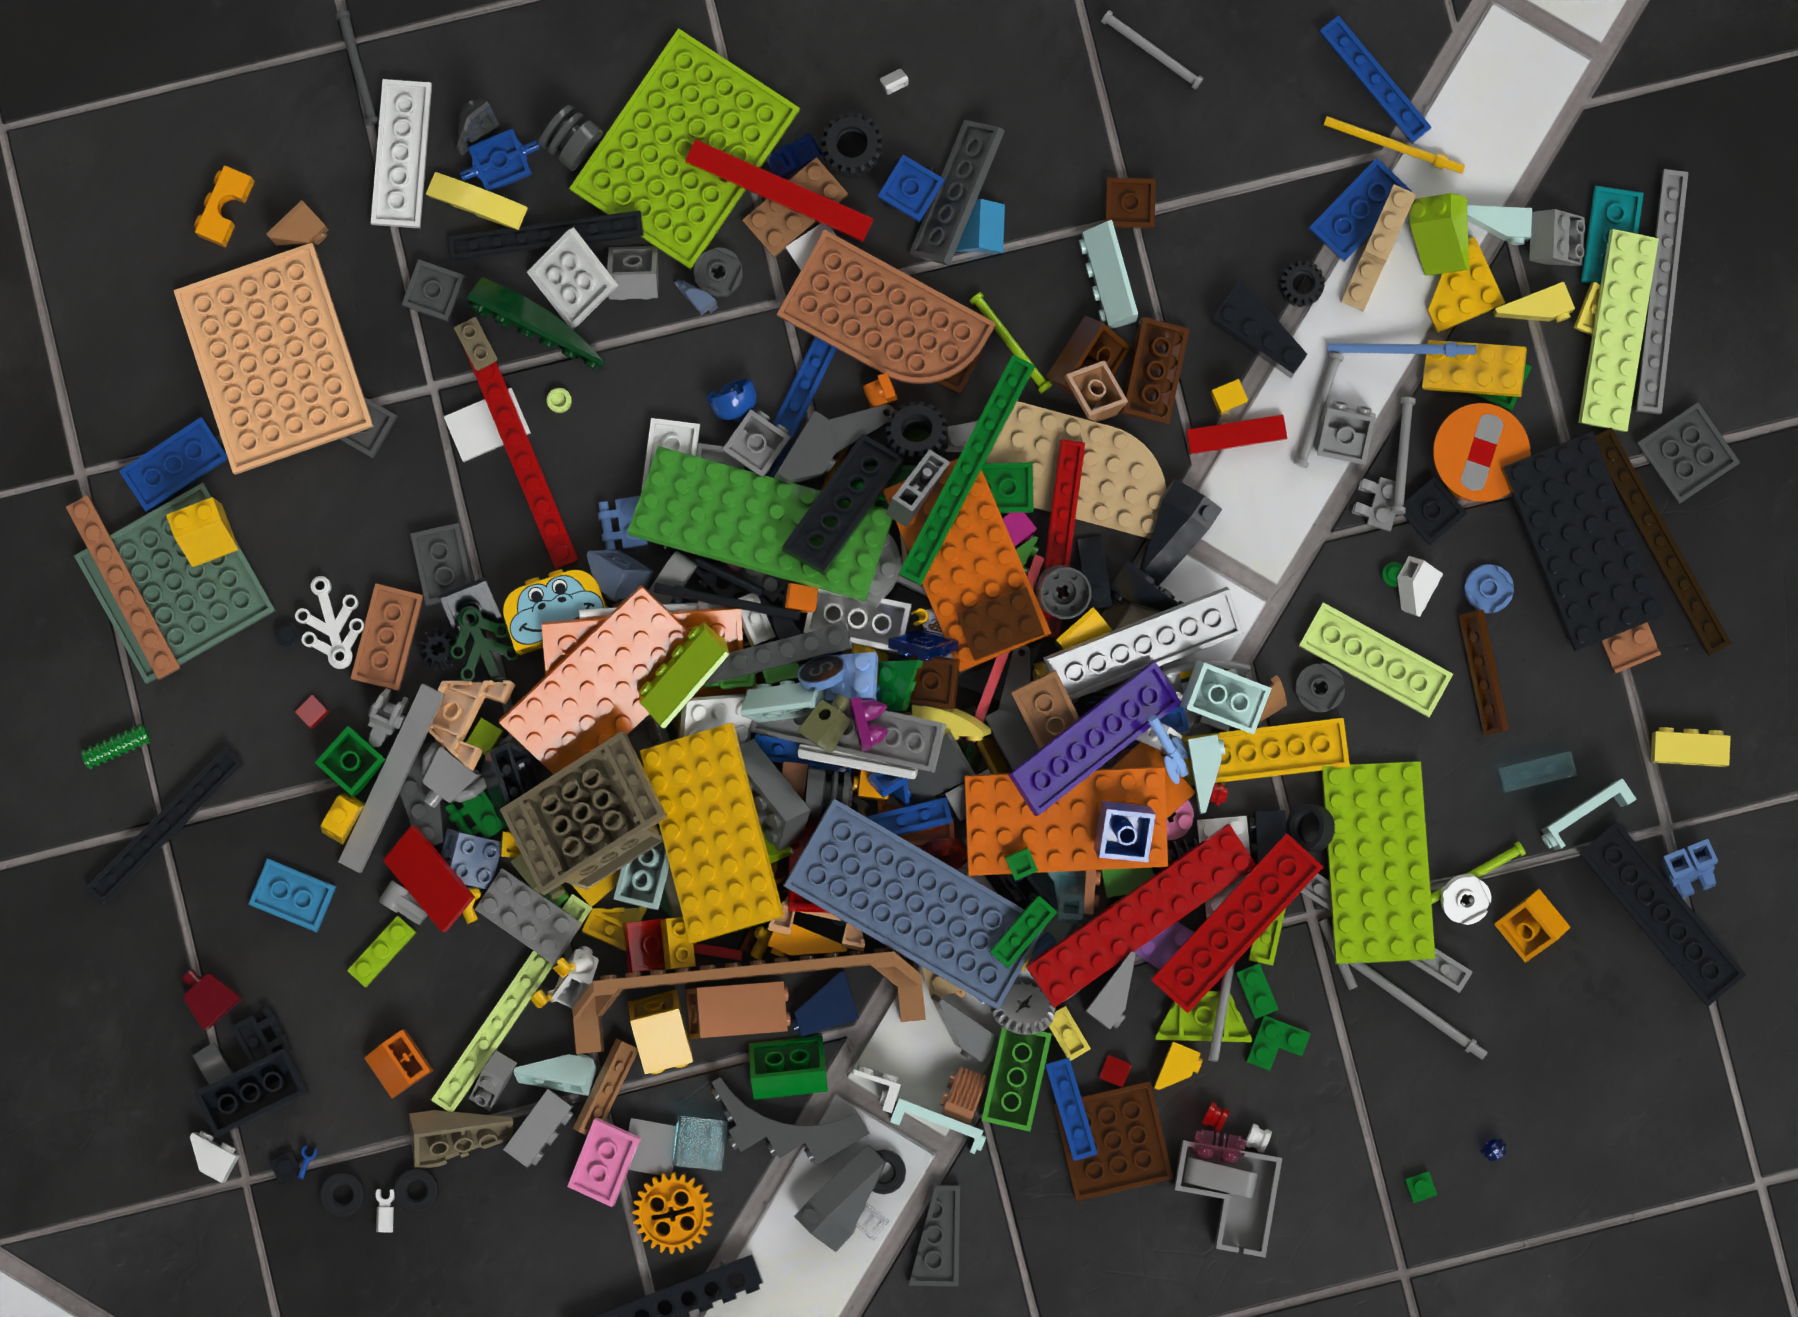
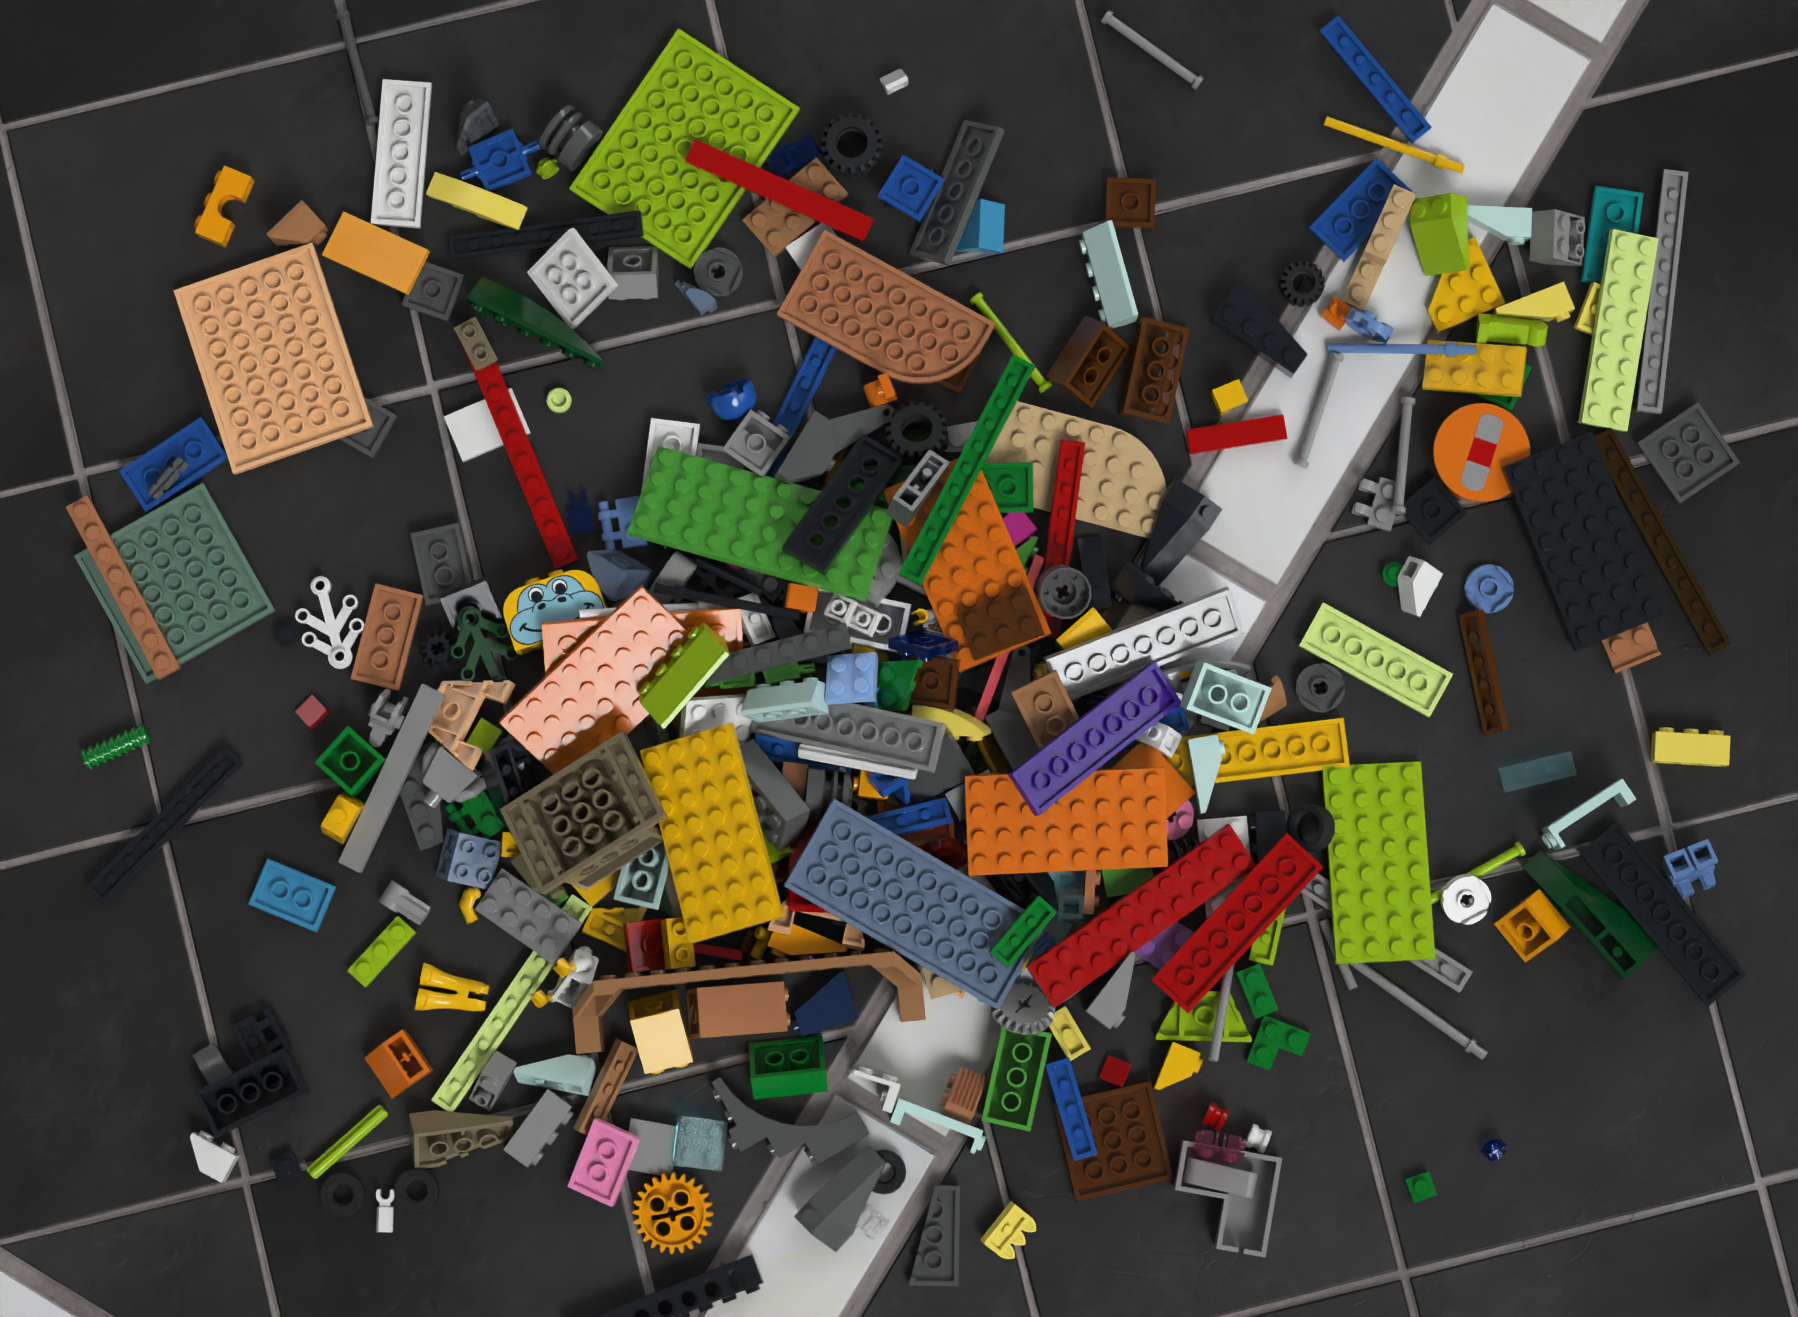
(168, 477): none -> dark grey axle
(202, 531): yellow slope -> none
(208, 998): dark red torso -> none
(306, 1160): blue hand -> none
(347, 1141): none -> lime axle
(375, 253): none -> light orange tile
(429, 878): red tile -> none
(437, 978): none -> yellow piece
(547, 168): none -> lime plate
(580, 518): none -> clear blue plate
(822, 672): tile -> none
(826, 723): olive torso -> none
(853, 614): none -> white slope
(863, 712): magenta tile -> none
(964, 1031): dark grey slope -> none
(1007, 1231): none -> light yellow plate
(1021, 863): green plate -> none
(1097, 391): medium nougat slope -> none
(1124, 831): brick -> none
(1174, 750): light blue piece -> none
(1218, 794): red plate -> none
(1336, 313): none -> orange tile
(1346, 432): light grey plate -> none
(1366, 323): none -> medium blue plate
(1510, 330): none -> lime leg
(1595, 916): none -> dark green wedge

